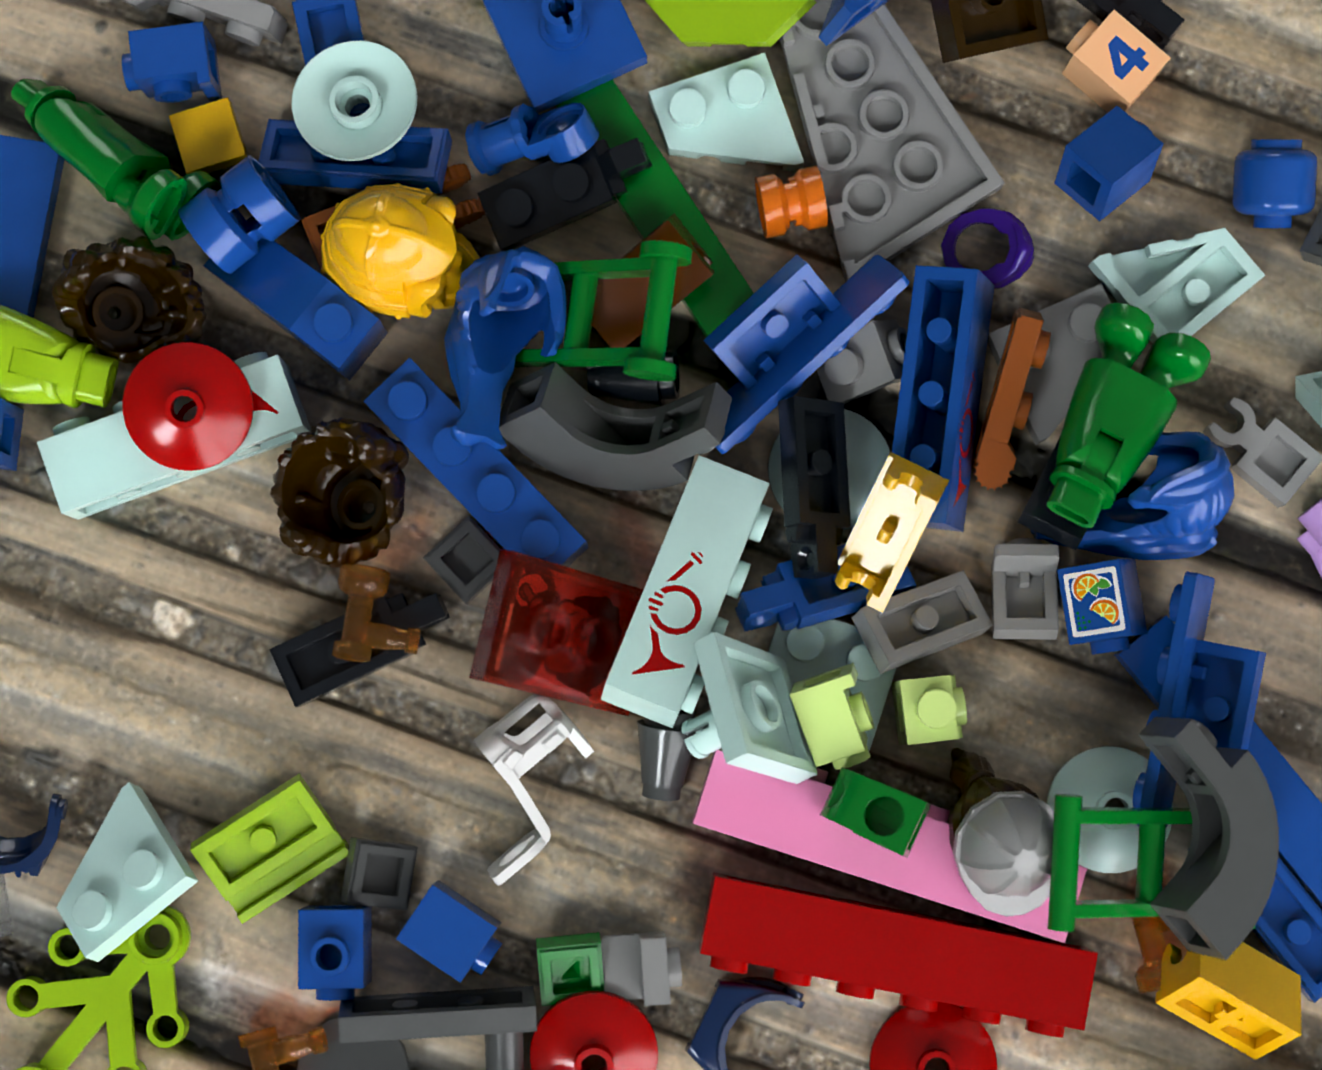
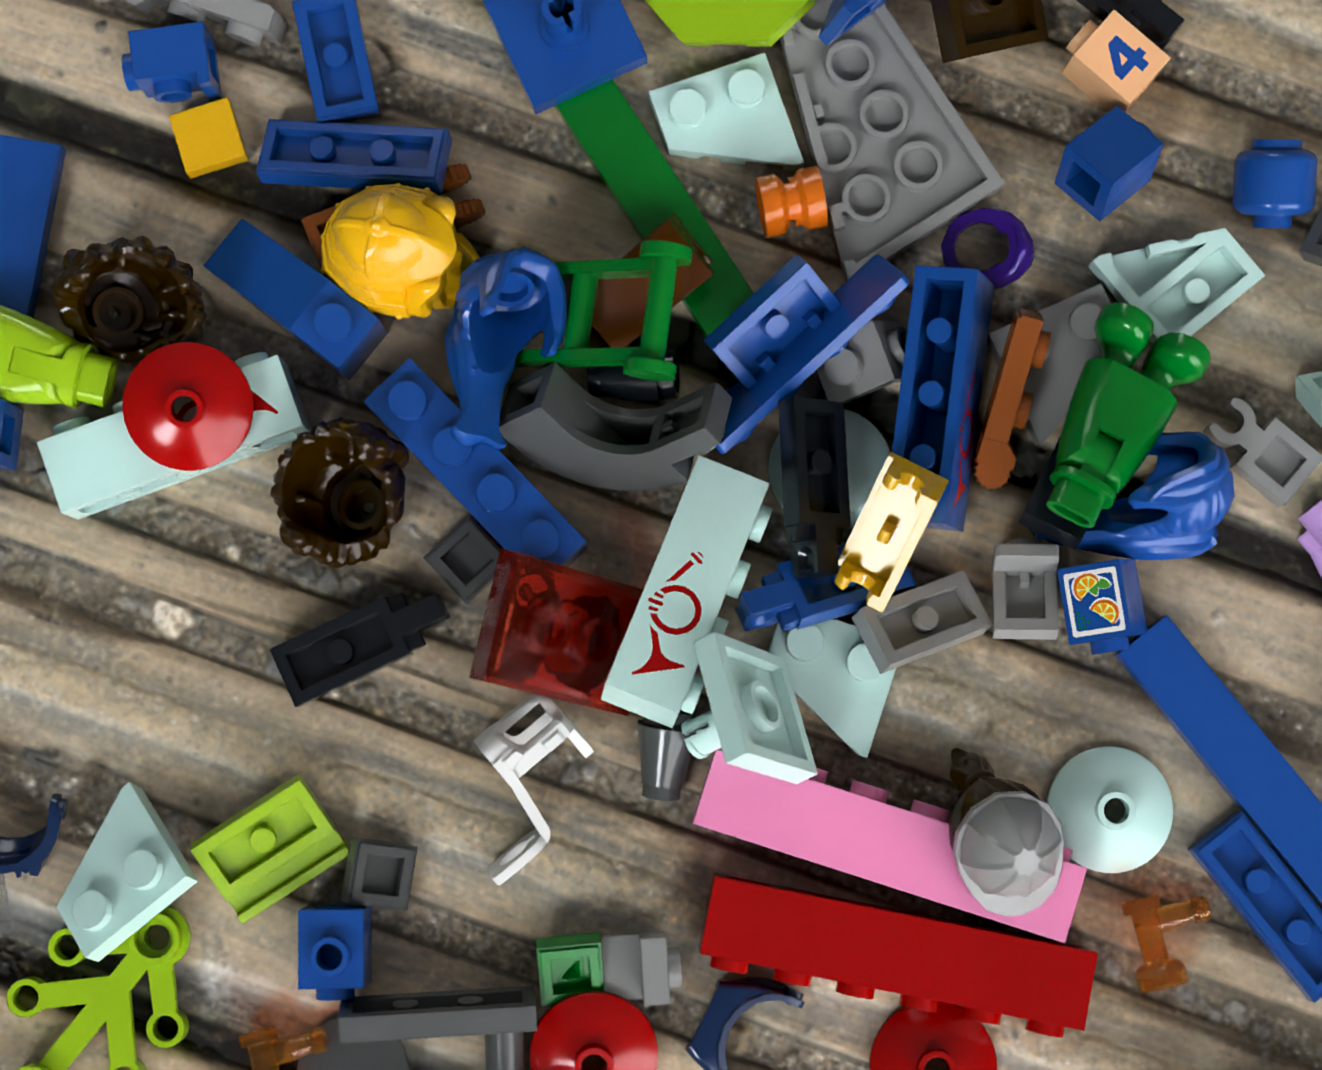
(112, 158): green piece -> none
(223, 230): blue wheel -> none
(340, 80): light aqua dish -> none
(360, 635): clear orange piece -> none
(451, 932): blue brick -> none
(524, 133): blue connector -> none
(560, 192): black hinge -> none
(833, 717): yellowish green brick -> none
(876, 811): green leg -> none
(929, 709): yellowish green brick -> none
(1065, 860): green piece -> none
(1201, 683): blue bracket -> none
(1233, 840): dark grey arch -> none
(1238, 1000): yellow hinge -> none

